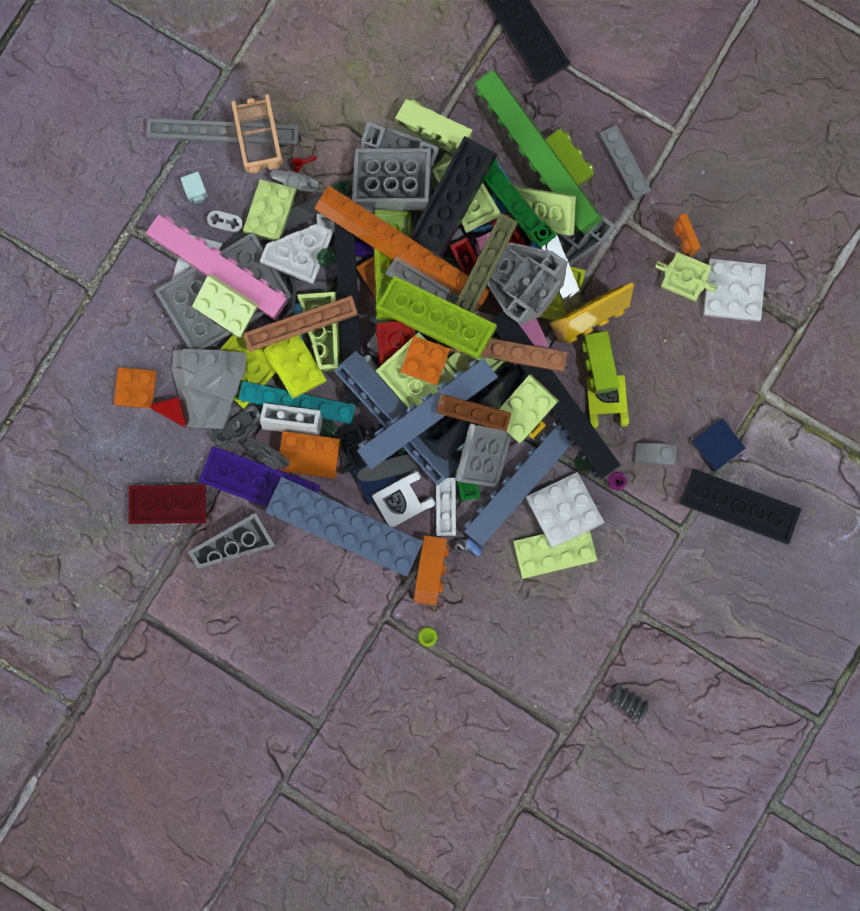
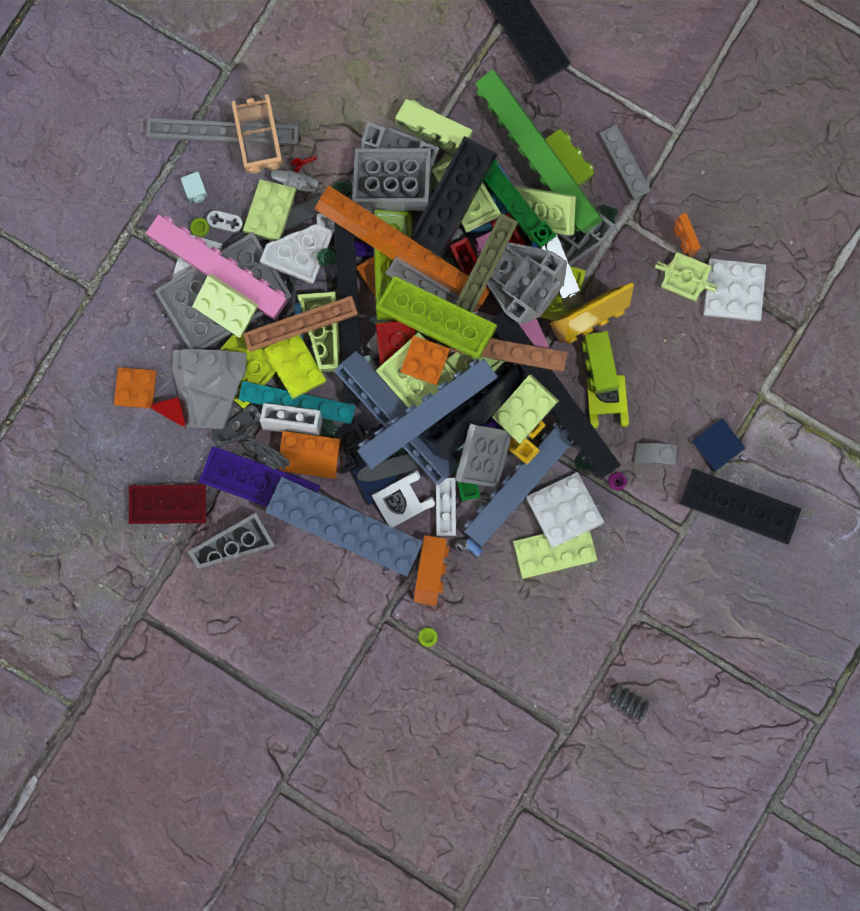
(200, 227): none -> lime tile
(473, 412): dark orange tile -> none
(524, 451): none -> yellow slope
(609, 210): none -> clear green plate

